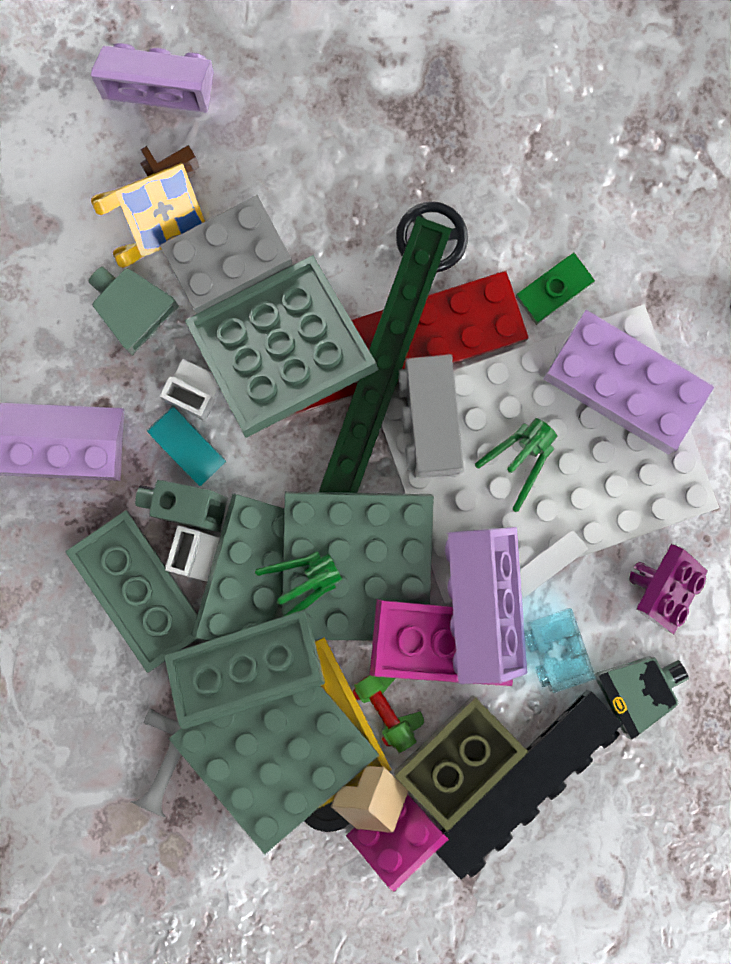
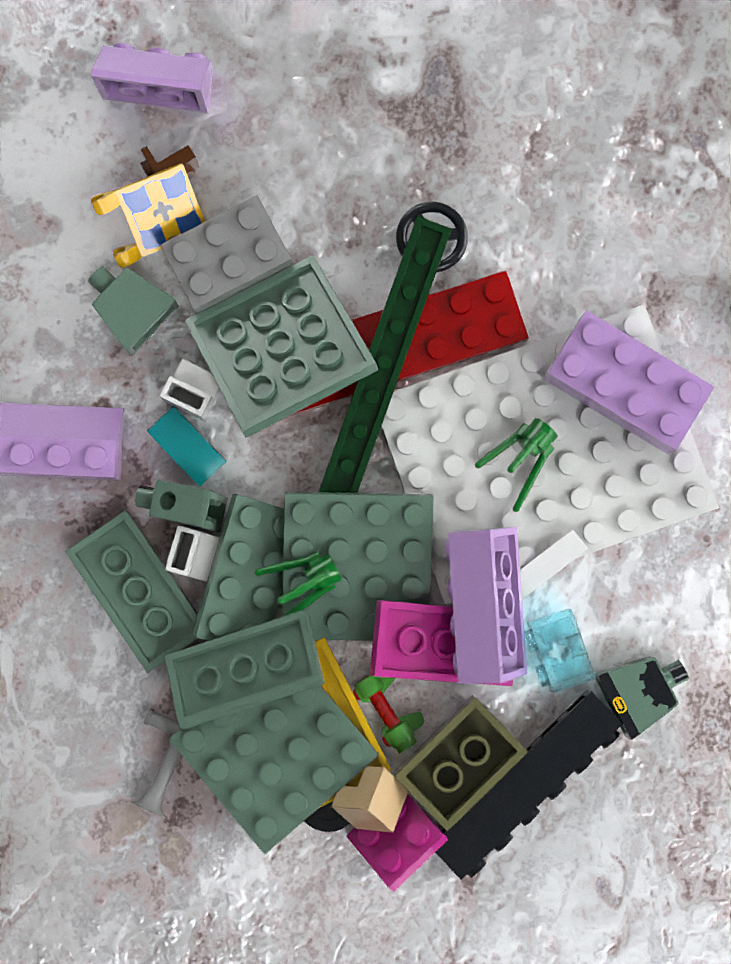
(431, 416): light grey brick -> none
(555, 288): green plate -> none
(669, 588): magenta plate -> none

